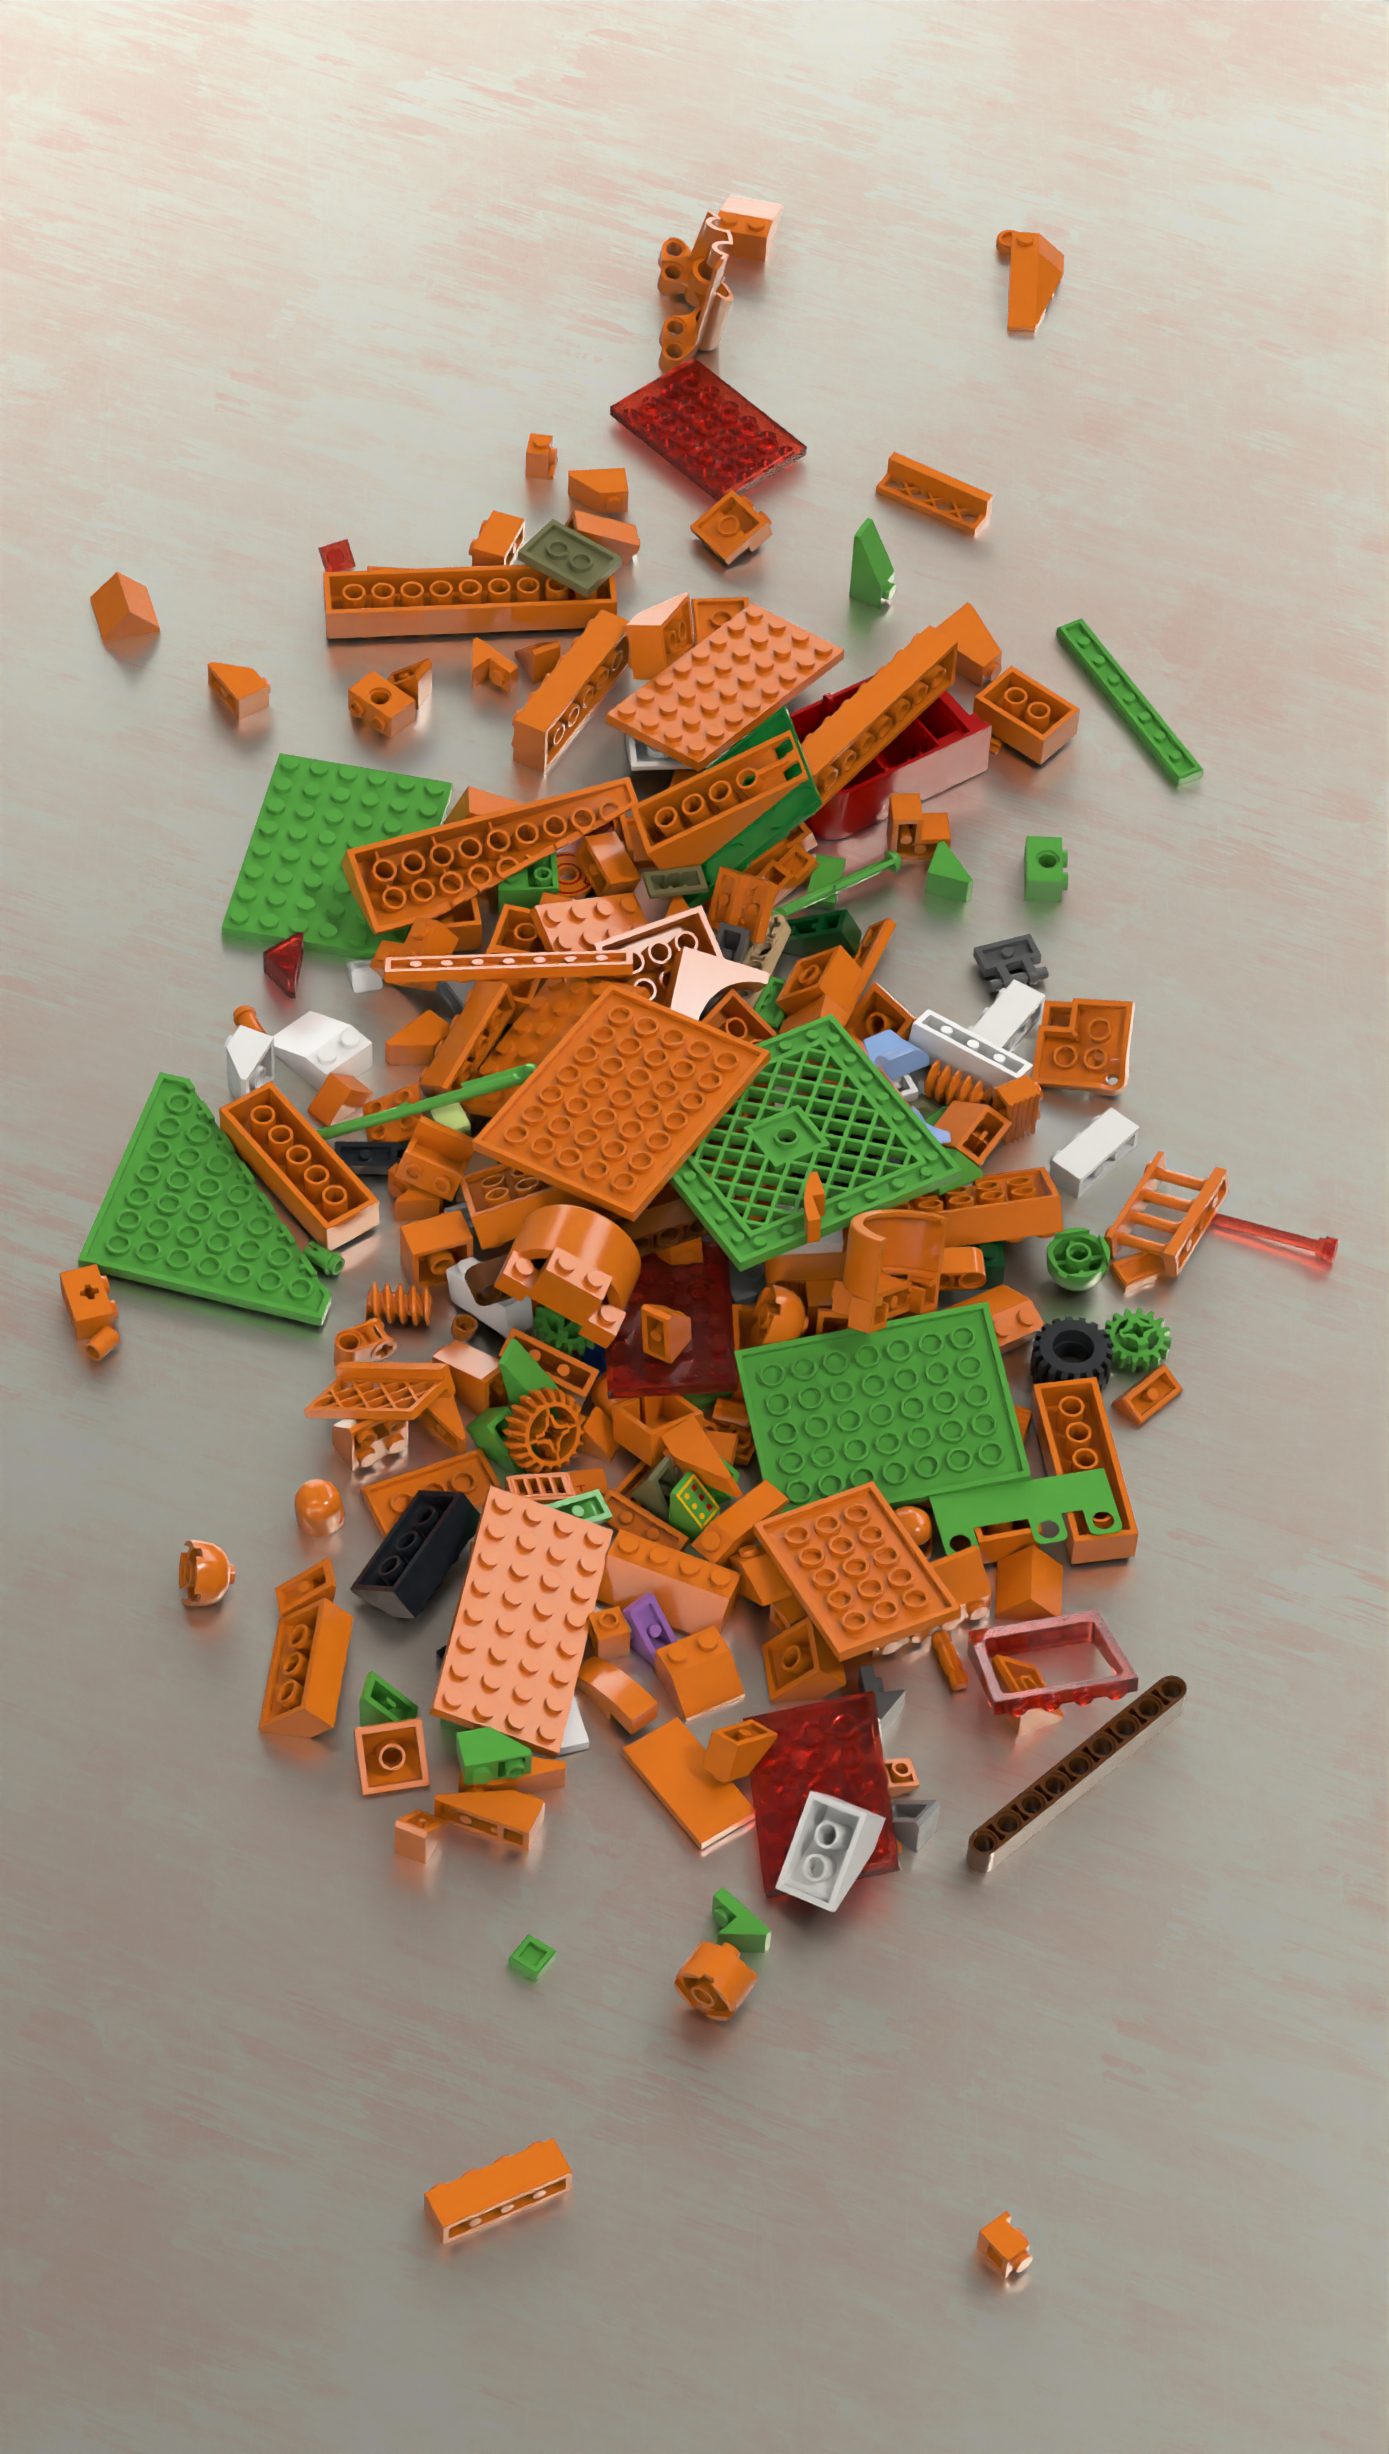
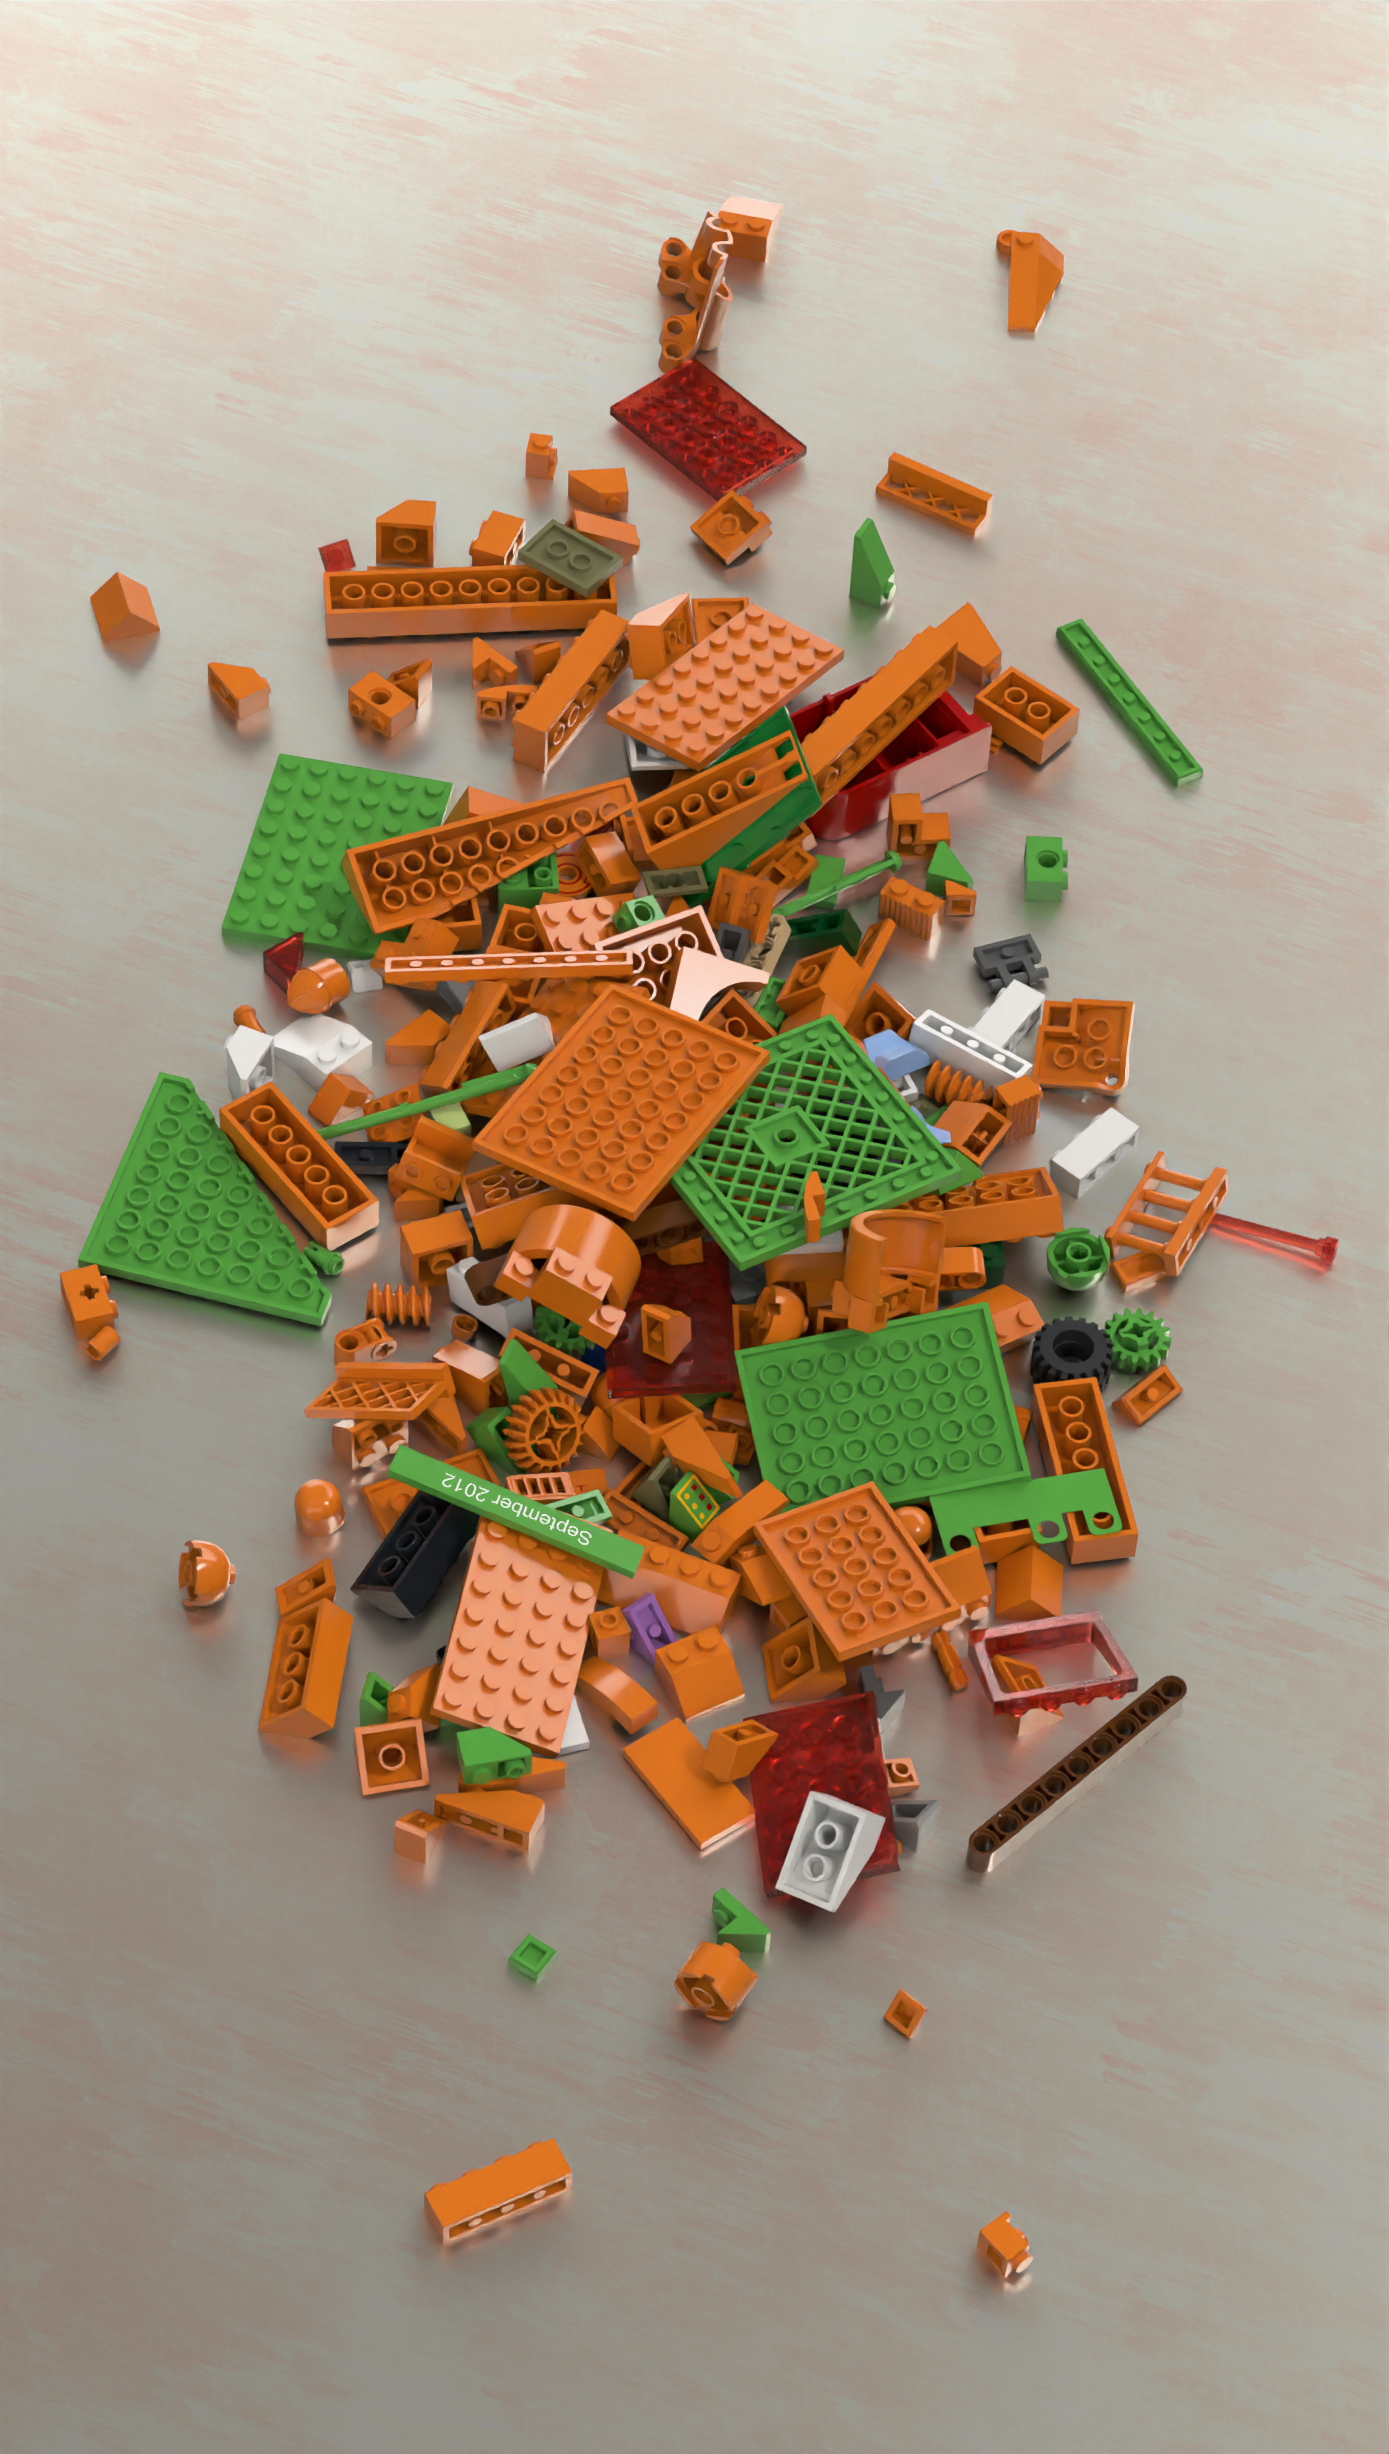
(318, 987): none -> orange helmet
(407, 534): none -> orange slope
(414, 1698): none -> orange slope
(498, 700): none -> orange slope
(516, 1511): none -> bright green tile
(518, 1041): none -> white slope
(637, 913): none -> bright green brick
(905, 2013): none -> orange slope
(911, 908): none -> orange brick
(958, 899): none -> orange slope

